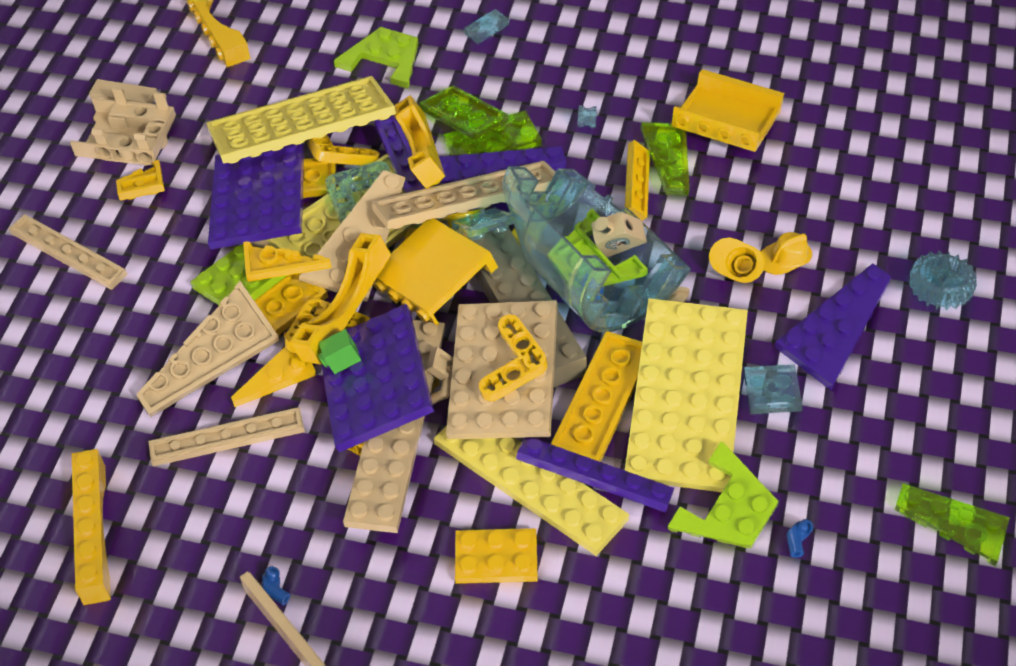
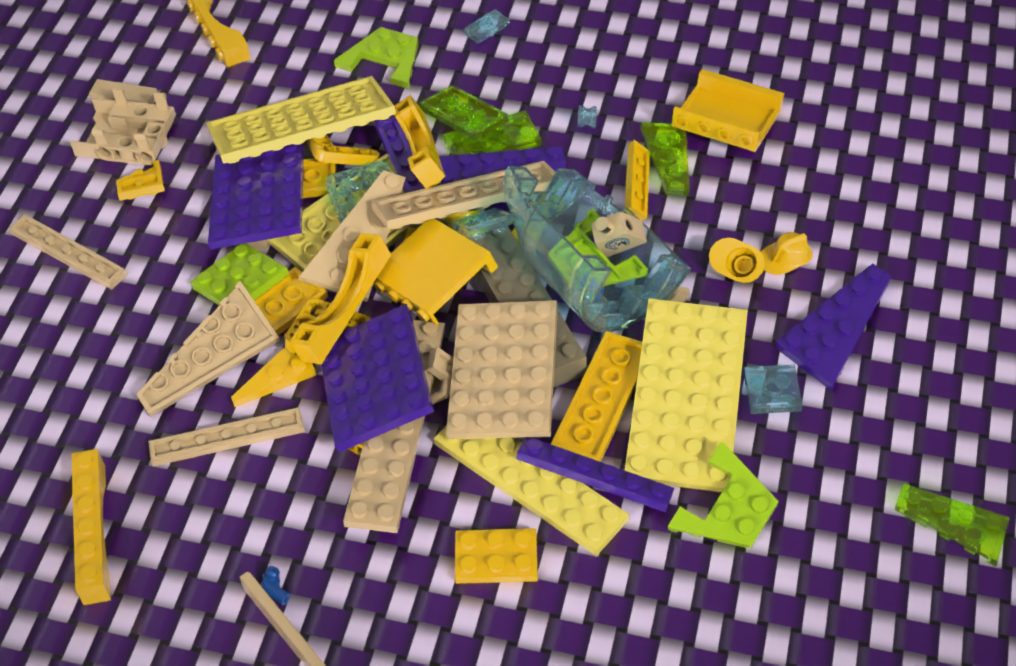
(274, 262): yellow wing -> none
(339, 351): bright green brick -> none
(522, 363): yellow beam -> none
(797, 535): blue arm -> none
(956, 287): clear light blue gear -> none

